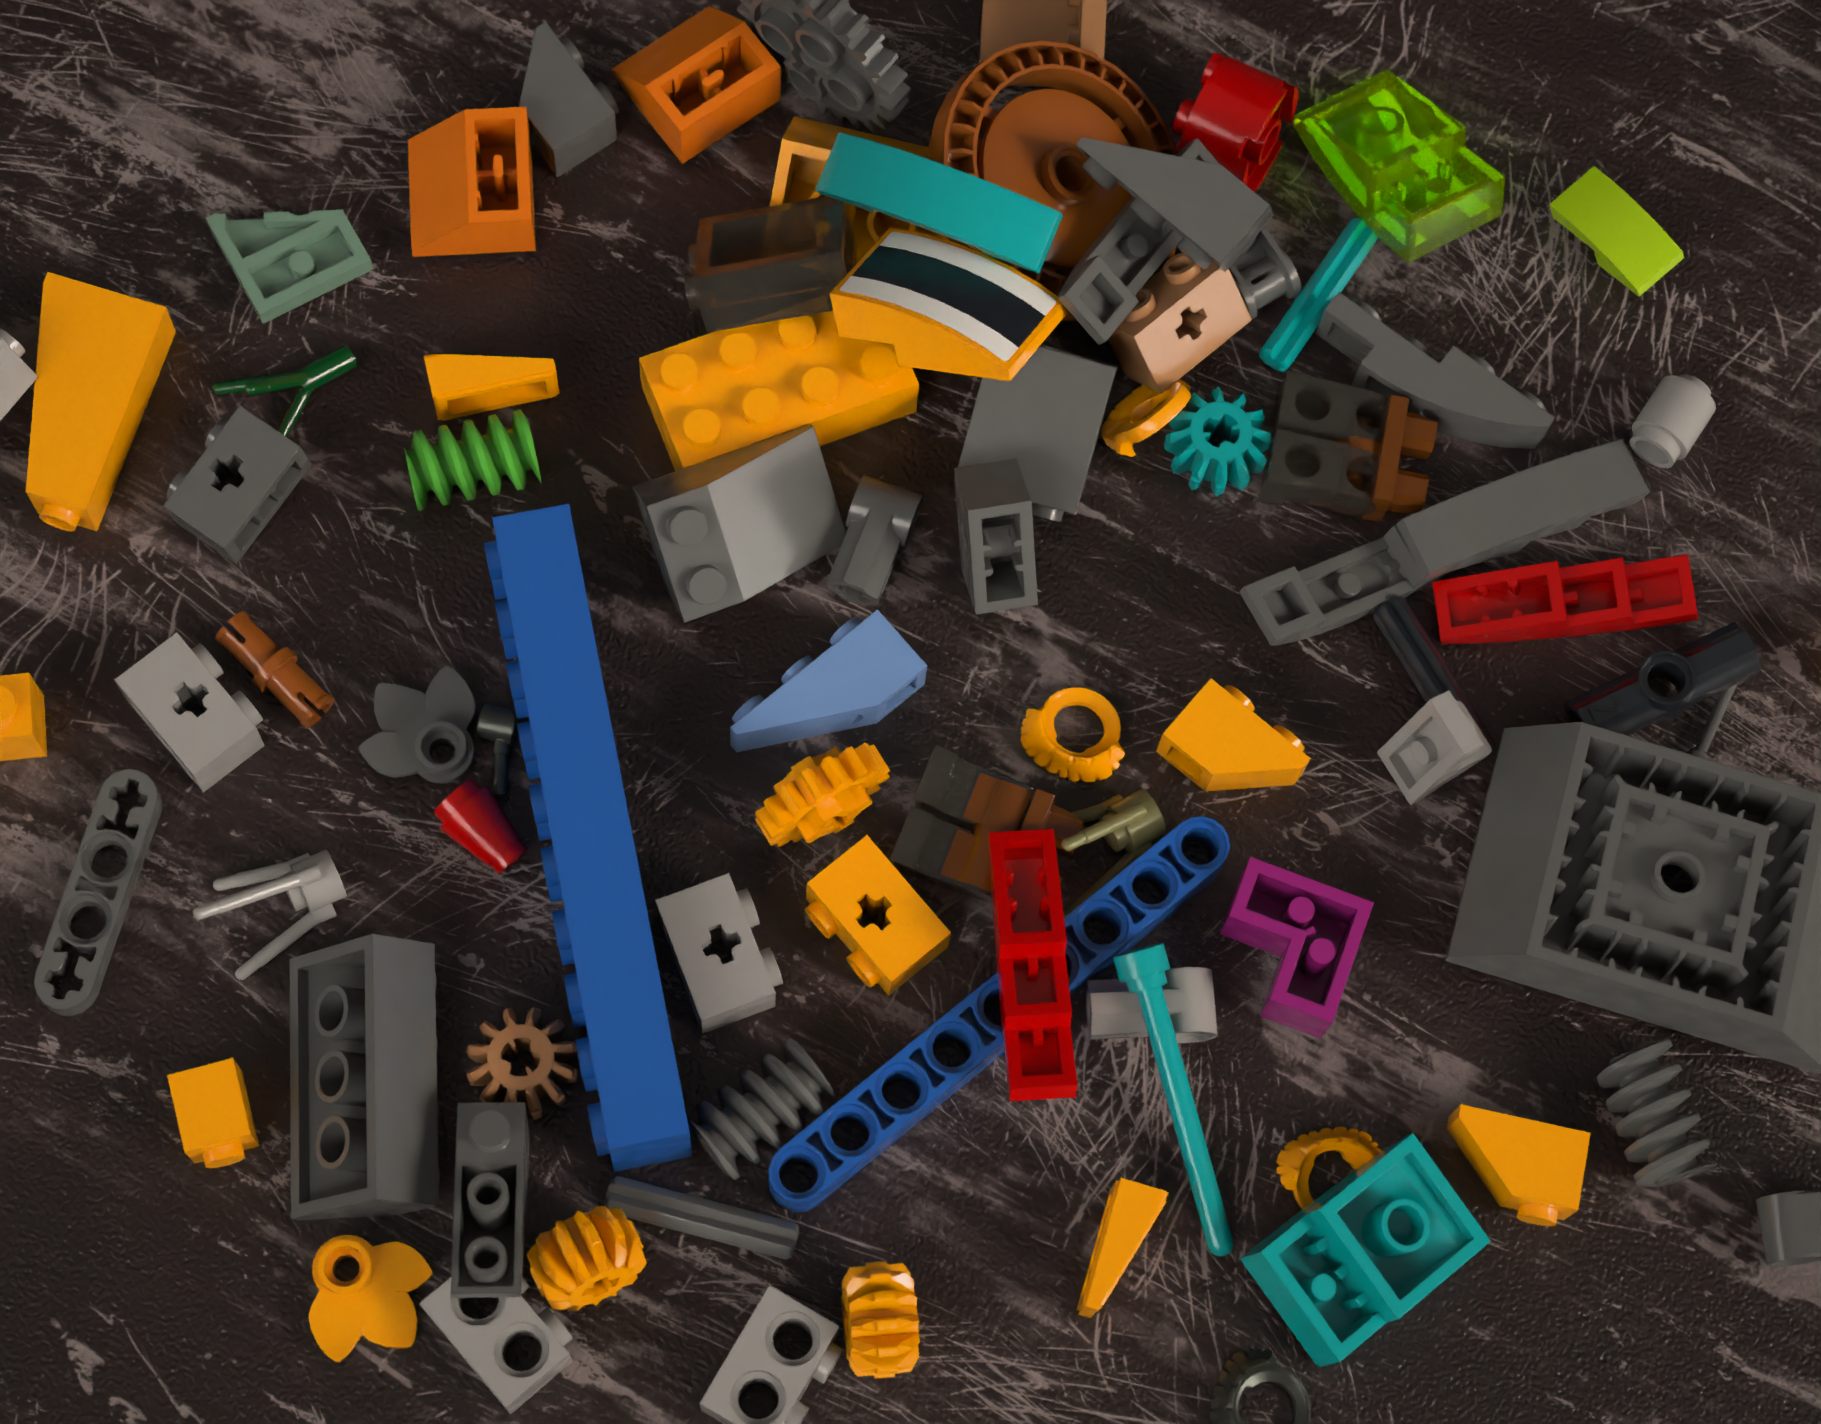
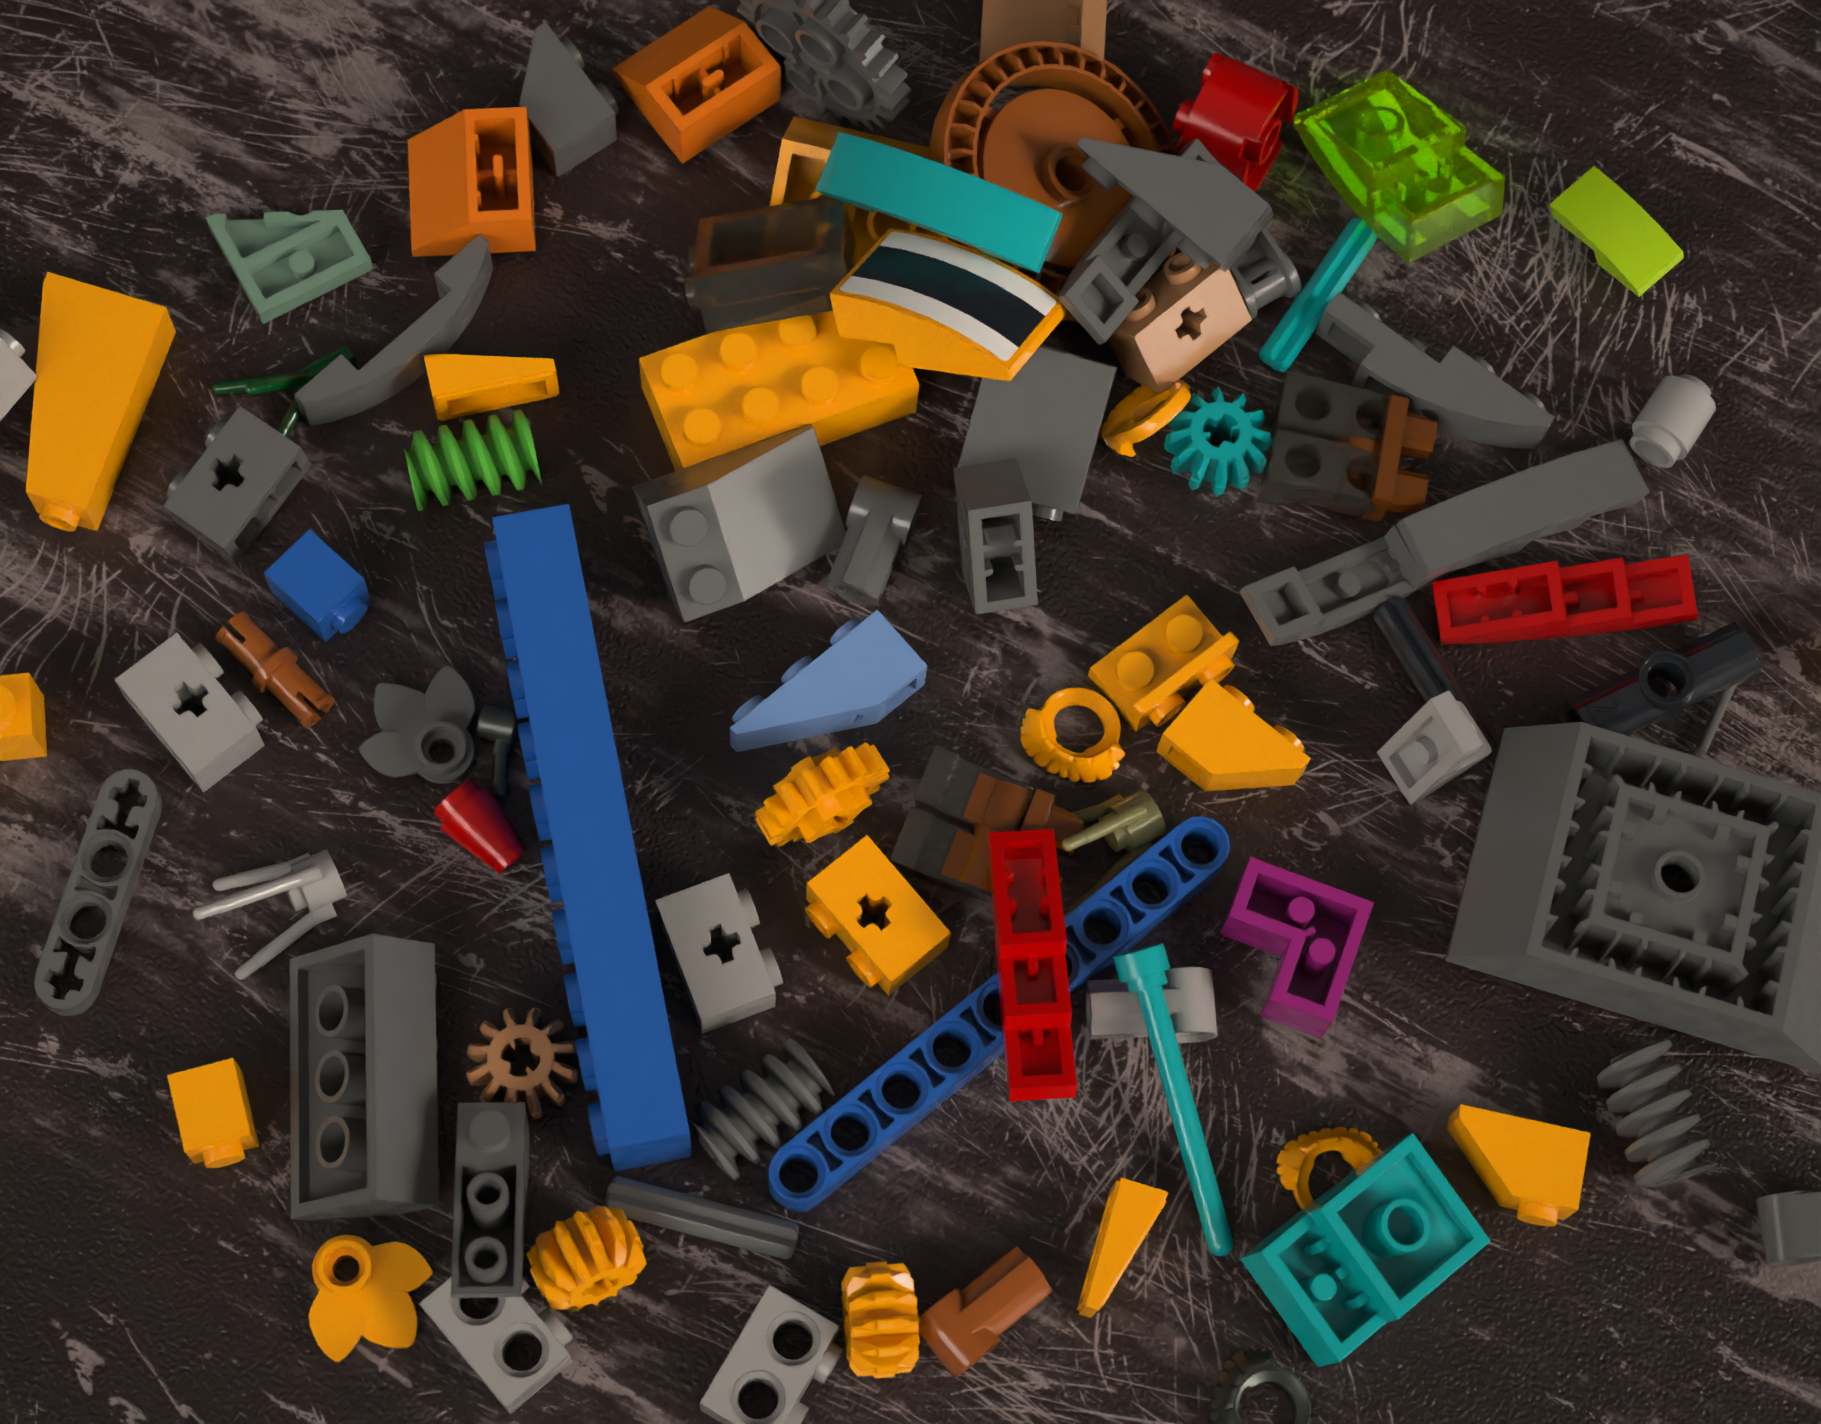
(319, 587): none -> blue brick
(345, 391): none -> dark grey slope
(969, 1321): none -> dark orange piece
(1164, 663): none -> light orange bracket

